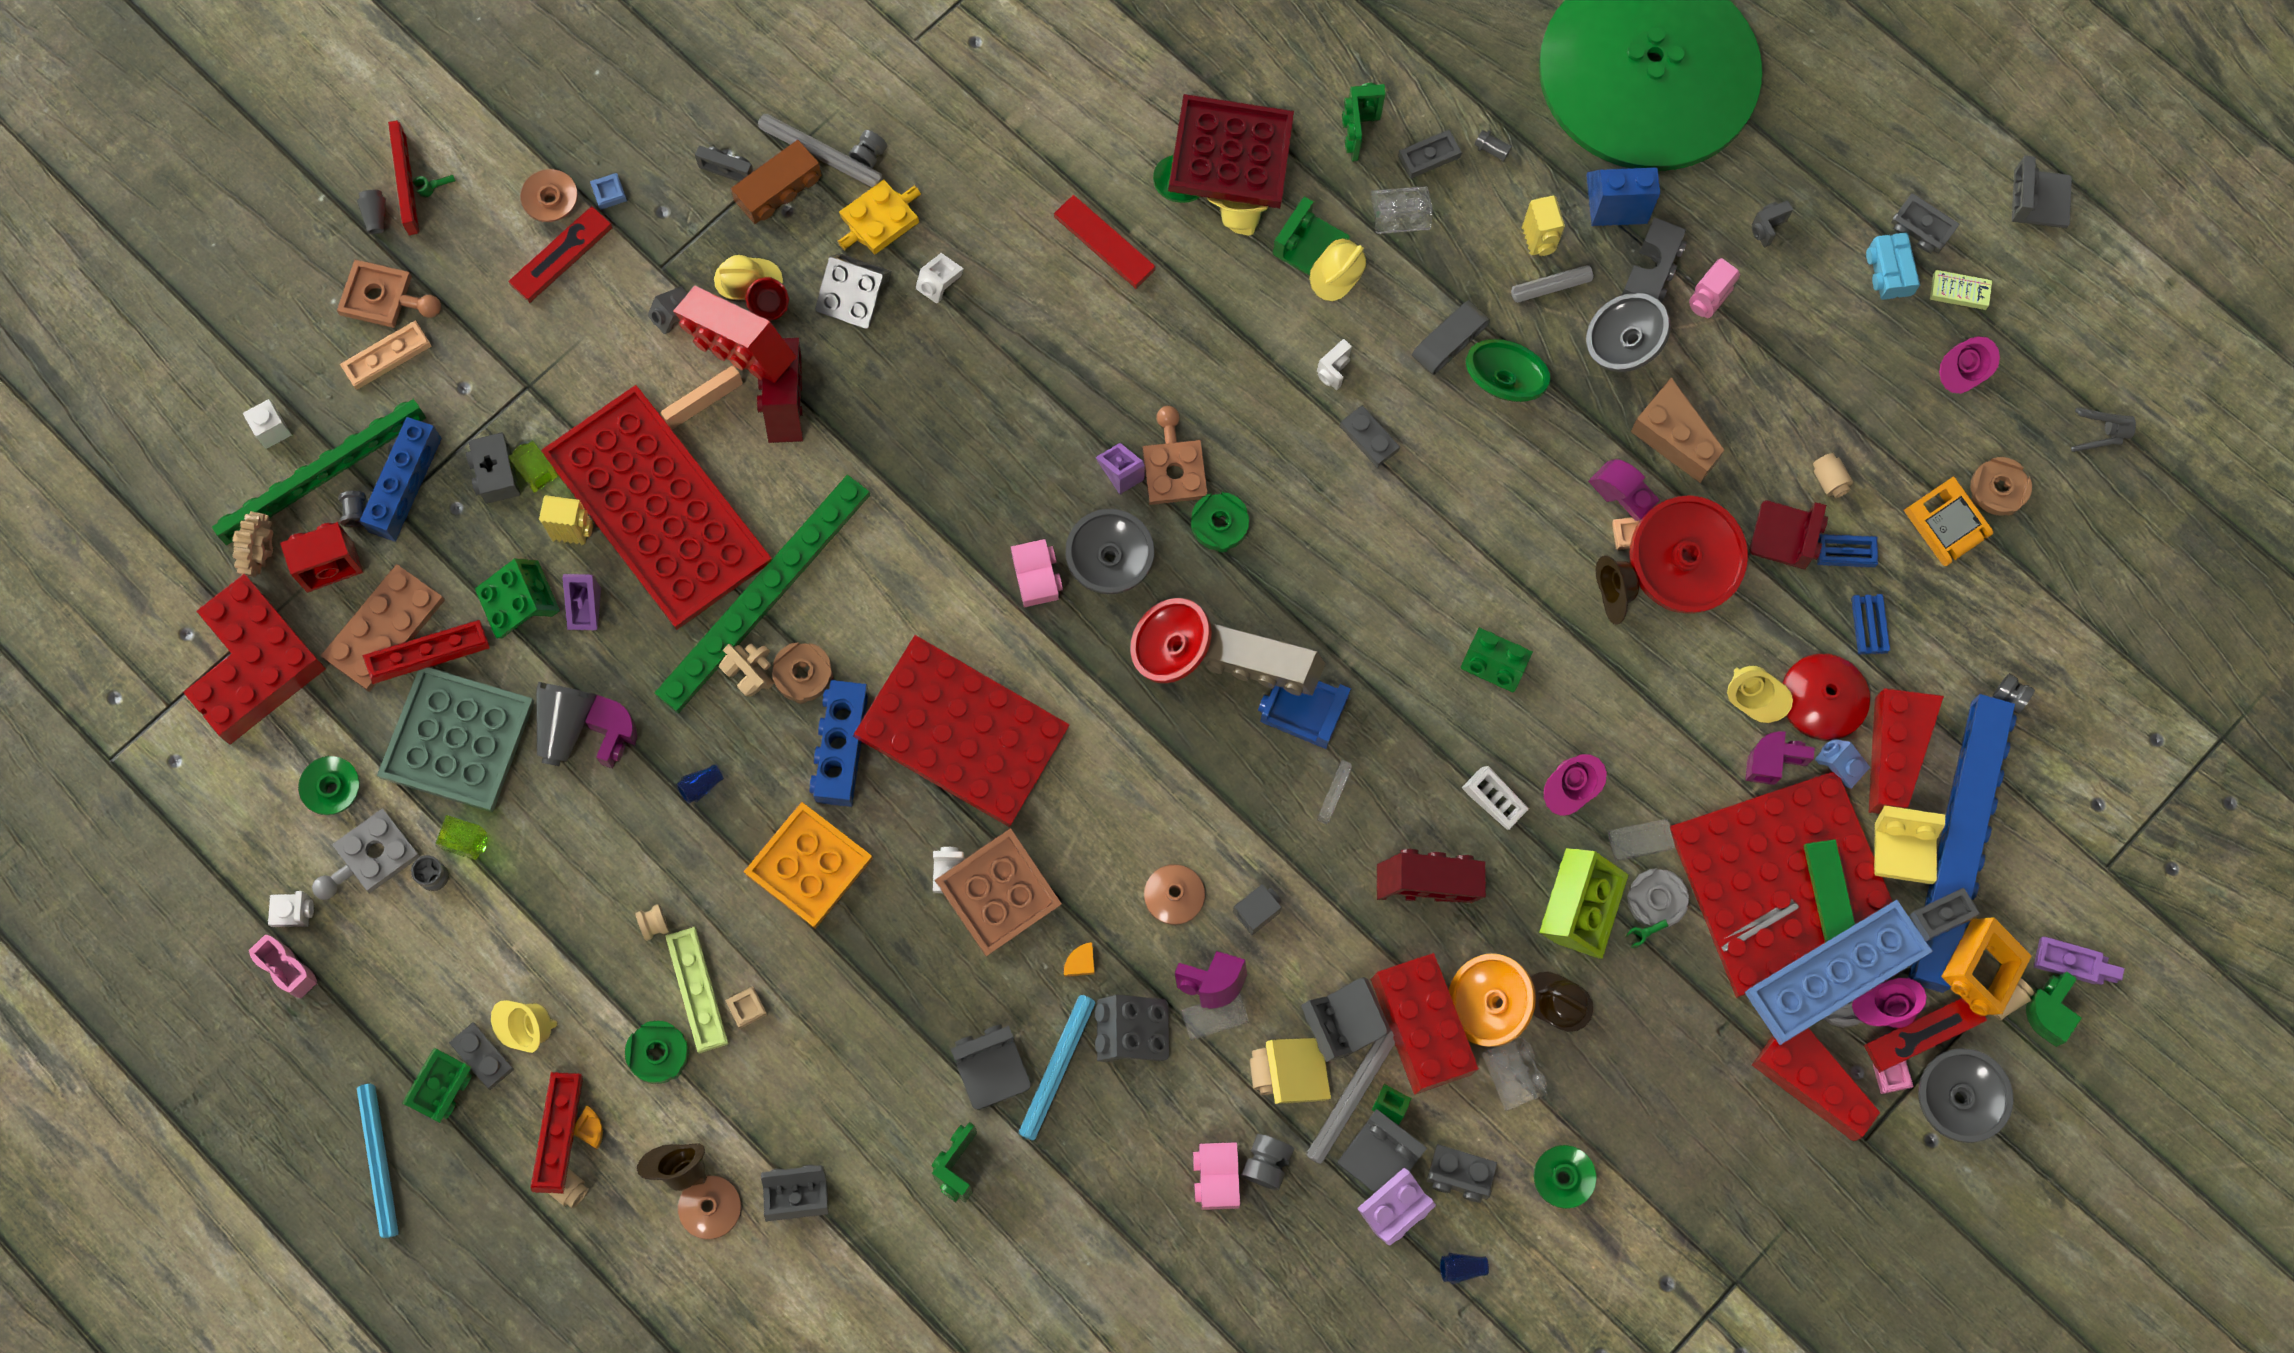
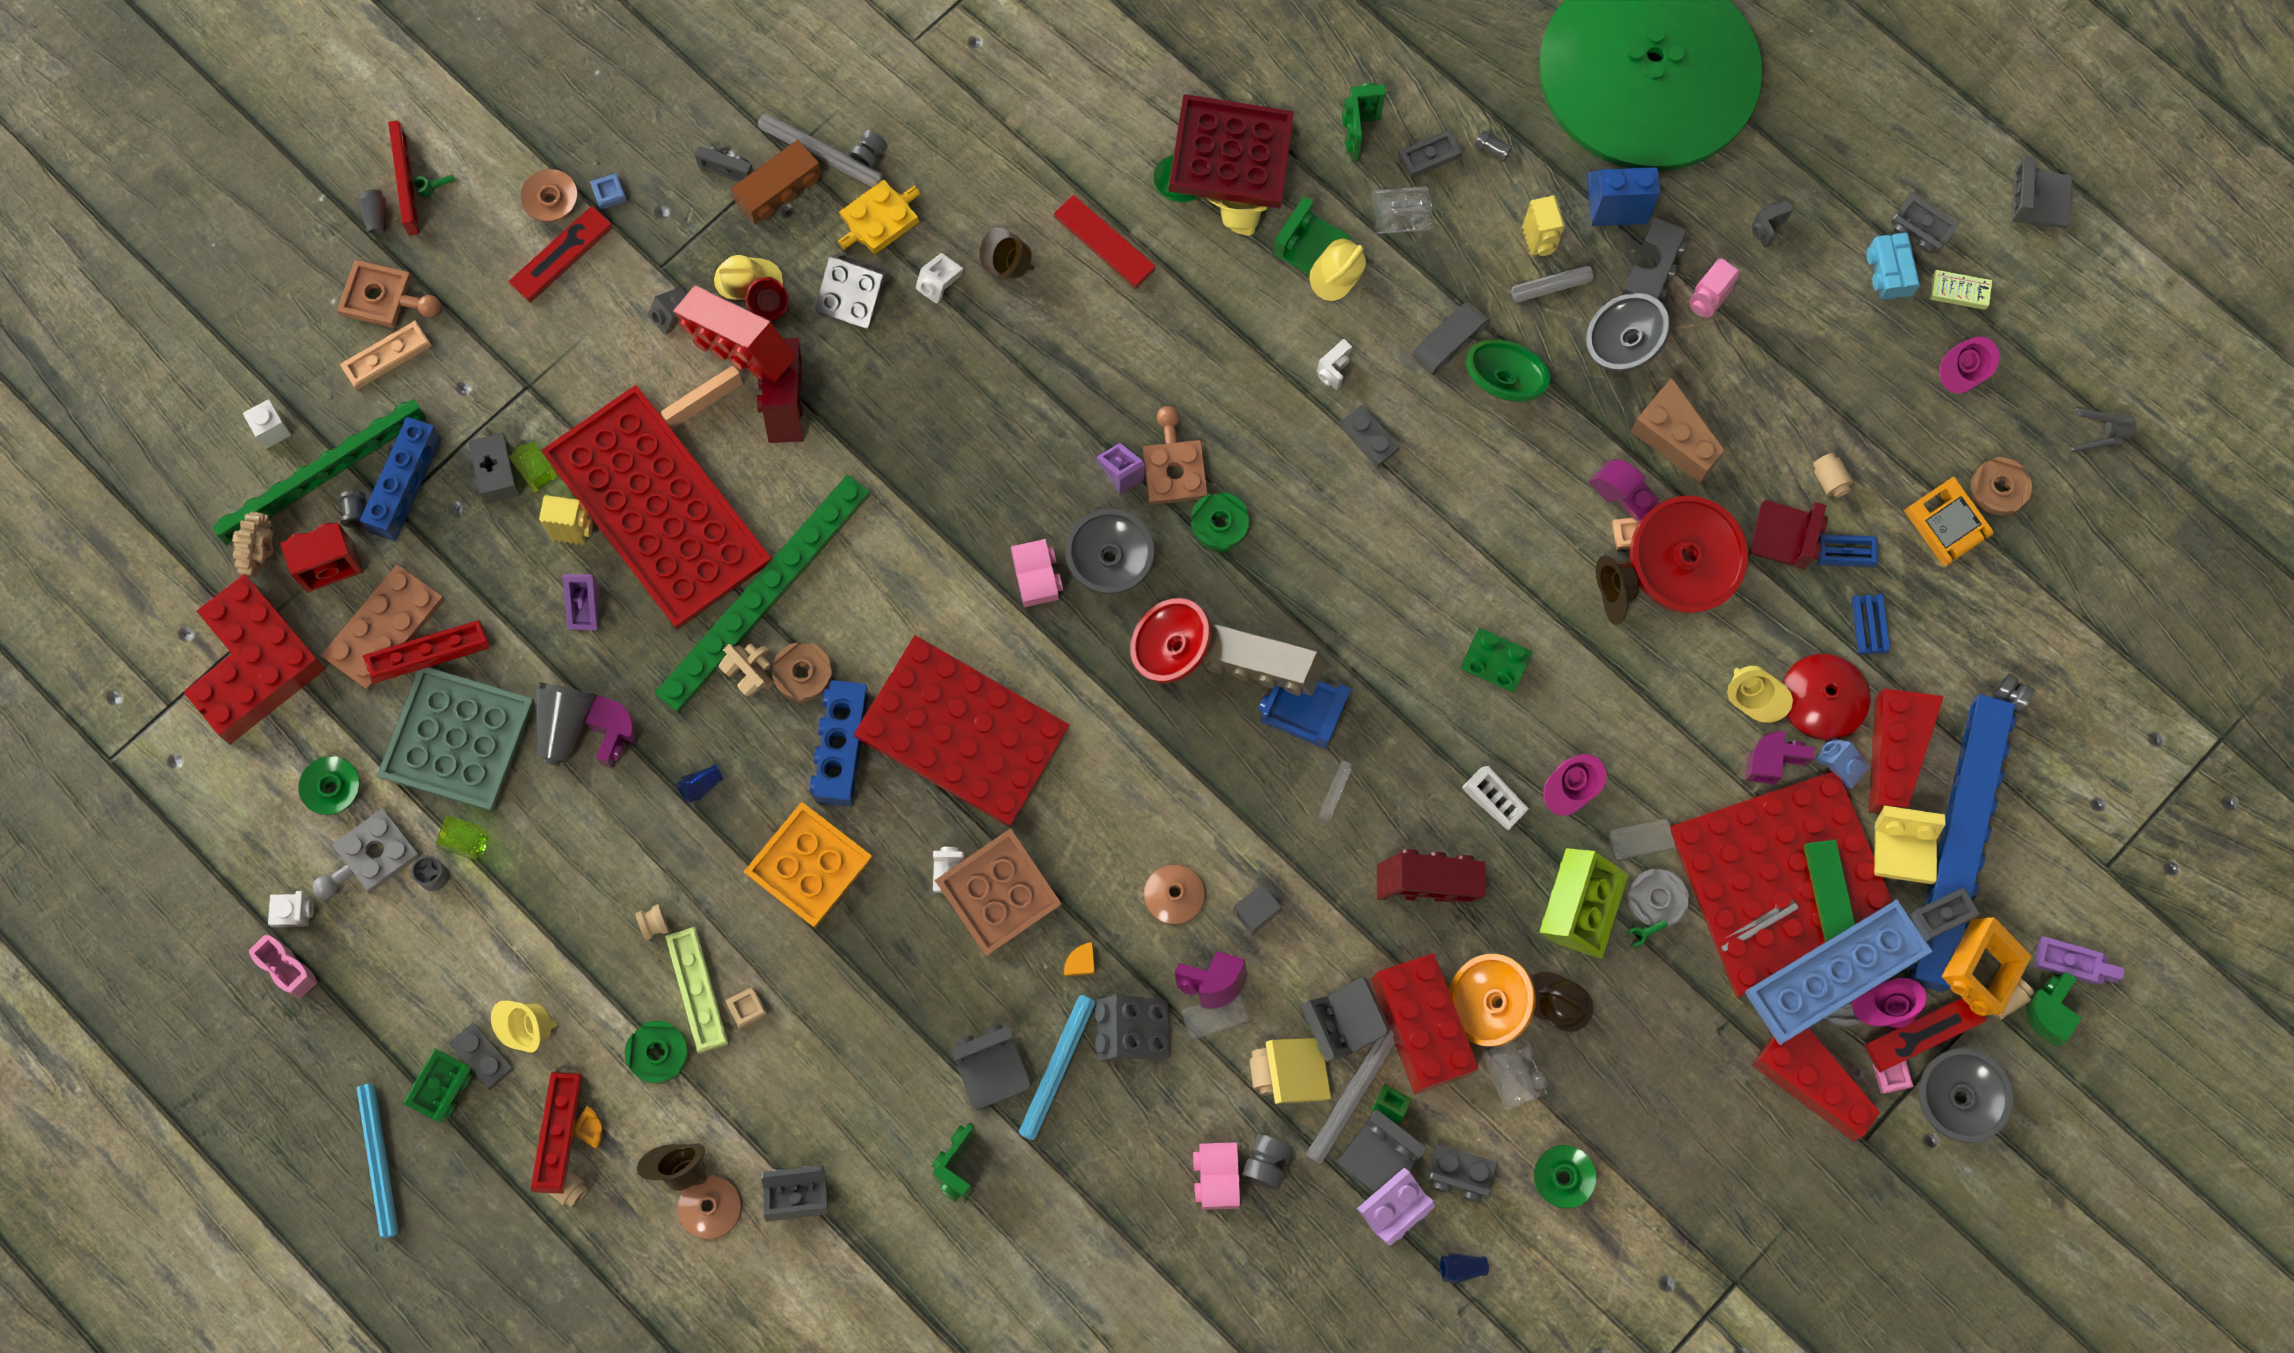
(516, 595): green bracket -> none
(1005, 254): none -> dark brown piece

